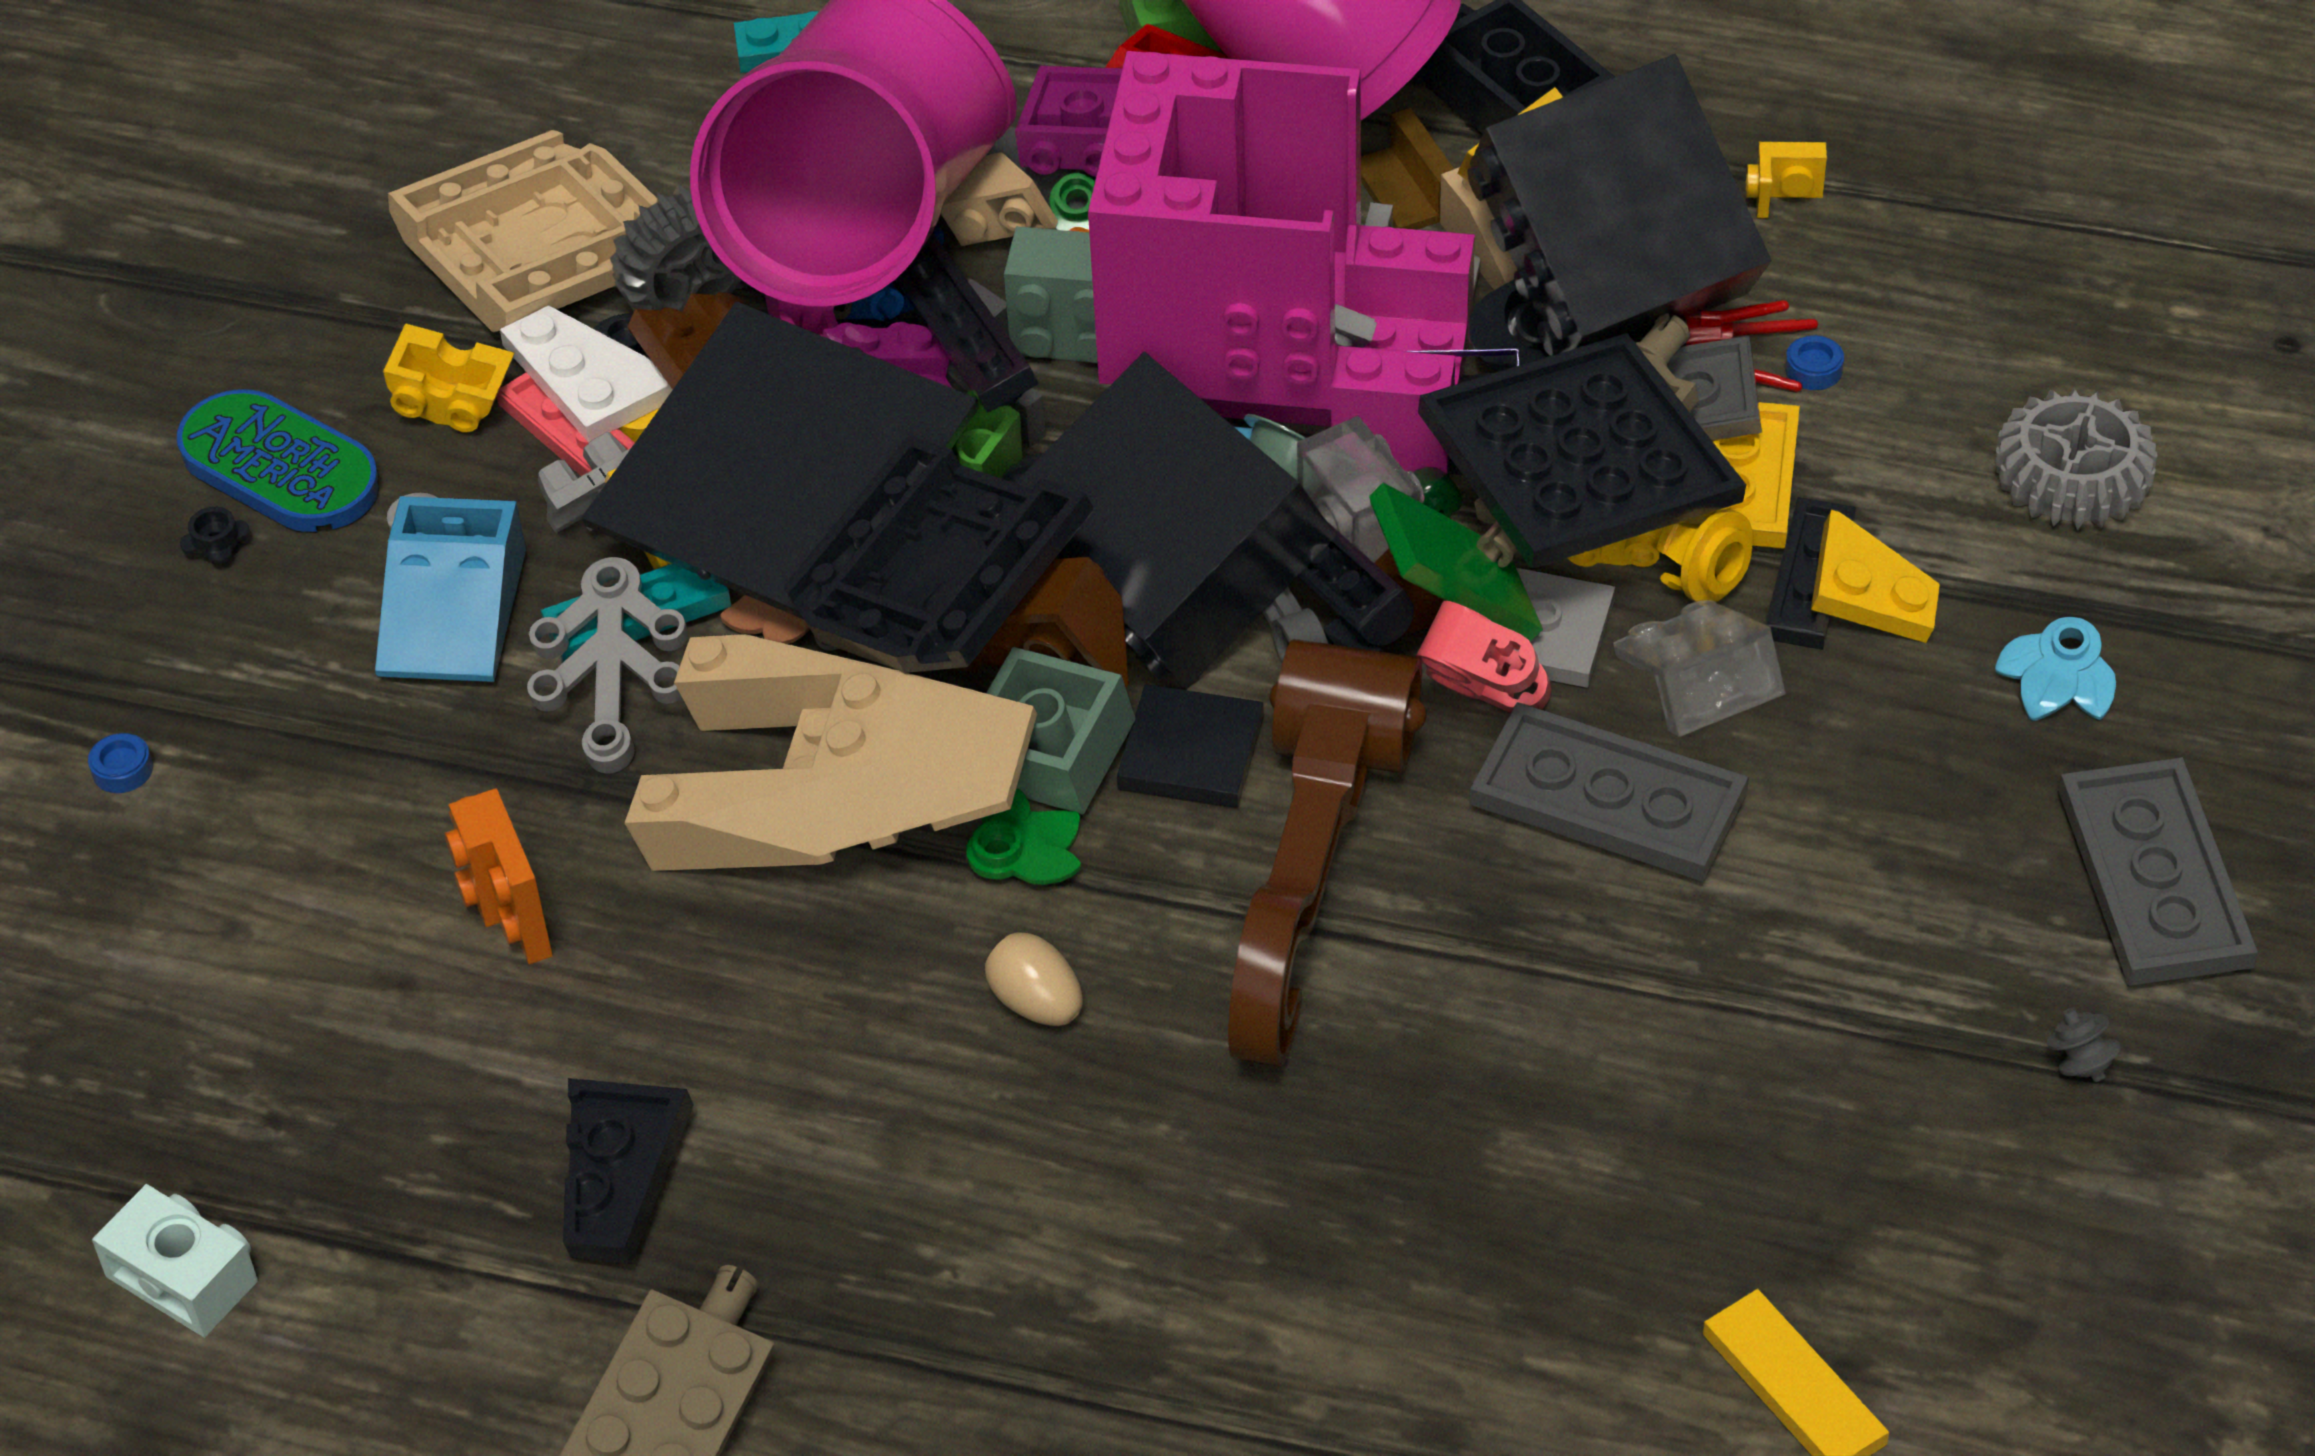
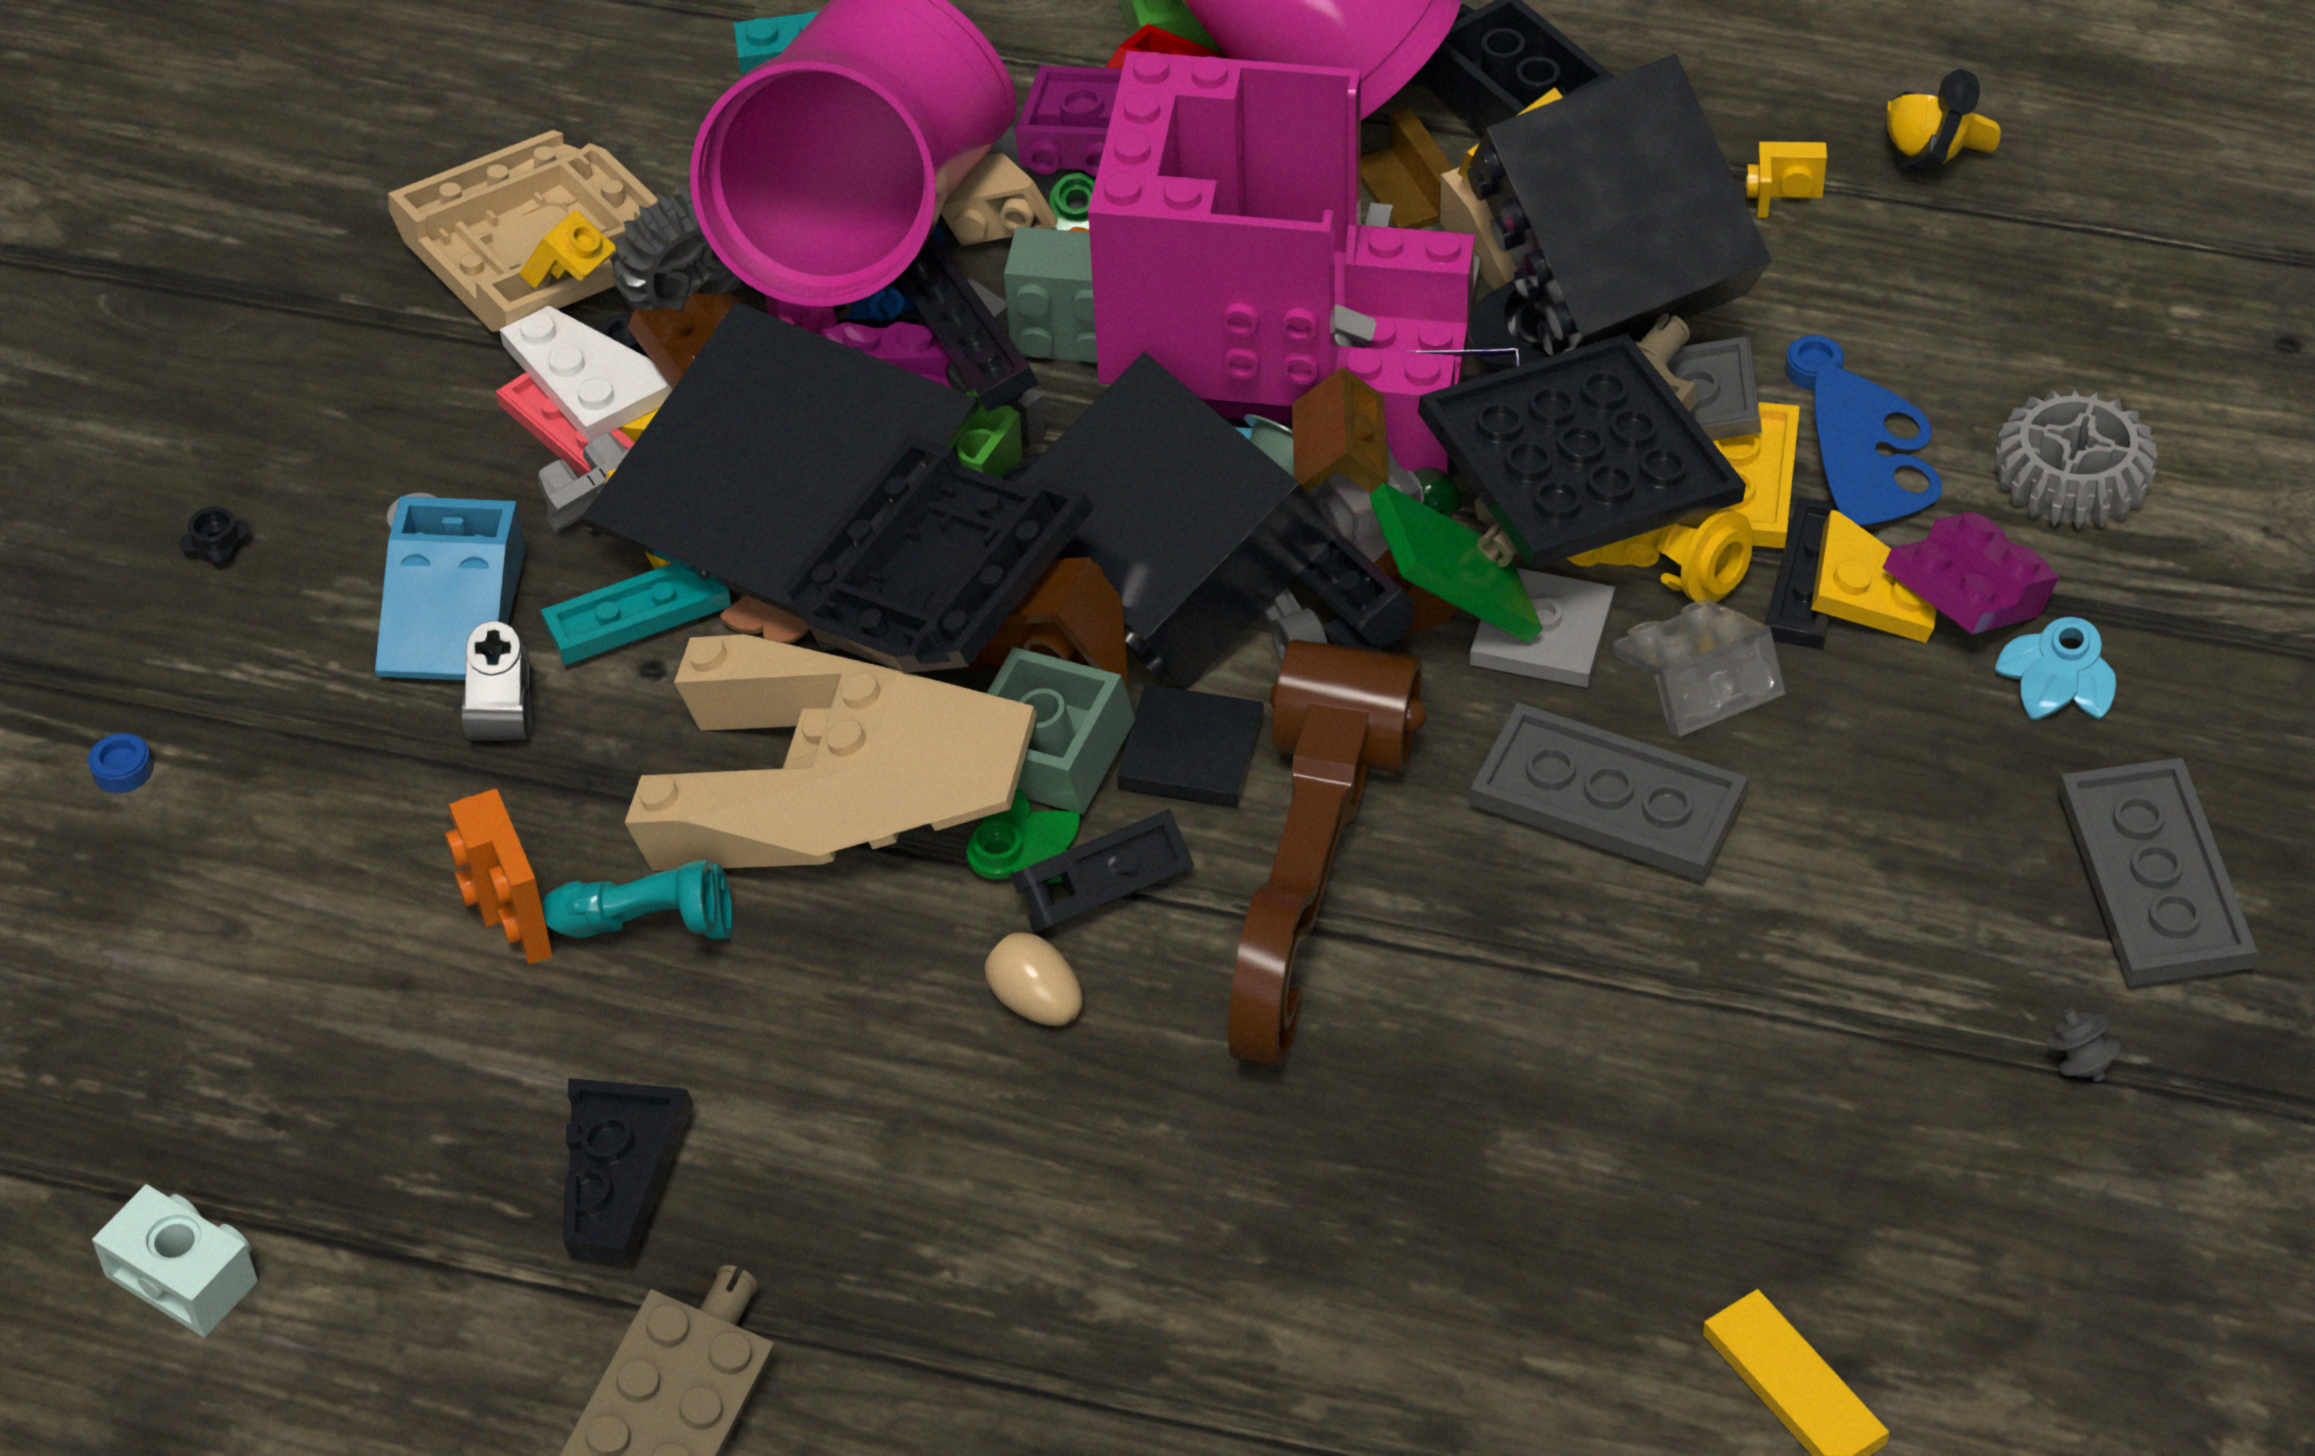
(278, 460): tile -> none
(444, 382): yellow cylinder -> none
(496, 696): none -> piece
(569, 247): none -> yellow bracket
(602, 906): none -> teal piece
(607, 652): light grey plant -> none
(1104, 870): none -> black plate
(1340, 430): none -> pearl gold panel
(1474, 659): coral piece -> none
(1720, 325): red plant -> none
(1848, 427): none -> blue piece
(1935, 129): none -> cap
(1974, 573): none -> magenta plate

